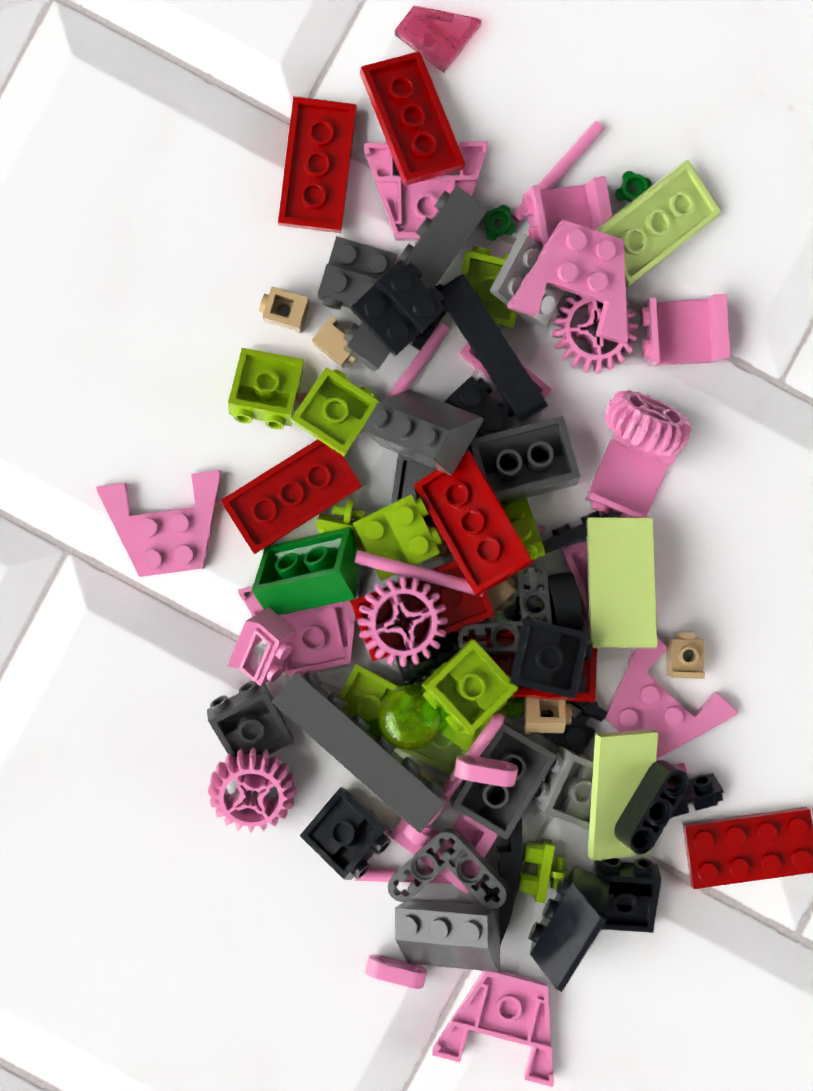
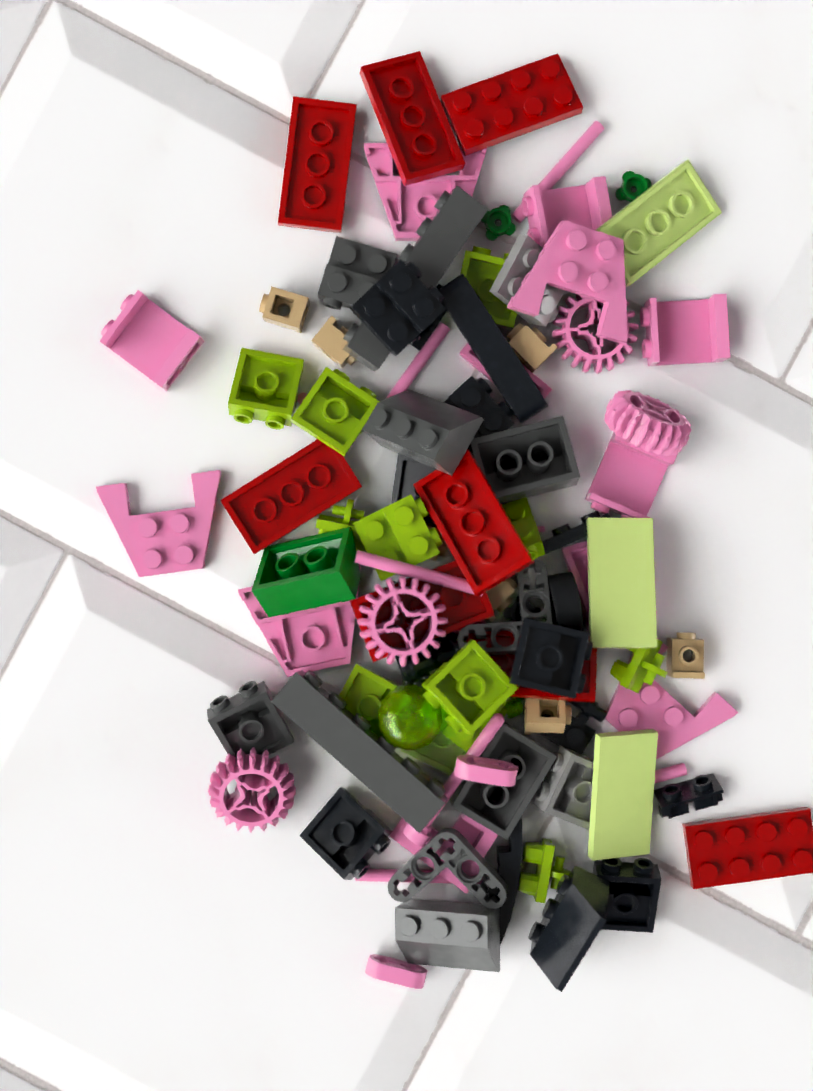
(151, 340): none -> bright pink panel
(263, 646): bright pink window -> none
(437, 34): clear pink wing -> none
(507, 1009): bright pink wing -> none
(511, 104): none -> red plate
(530, 346): none -> tan brick
(642, 668): none -> lime hips
(651, 806): black beam -> none

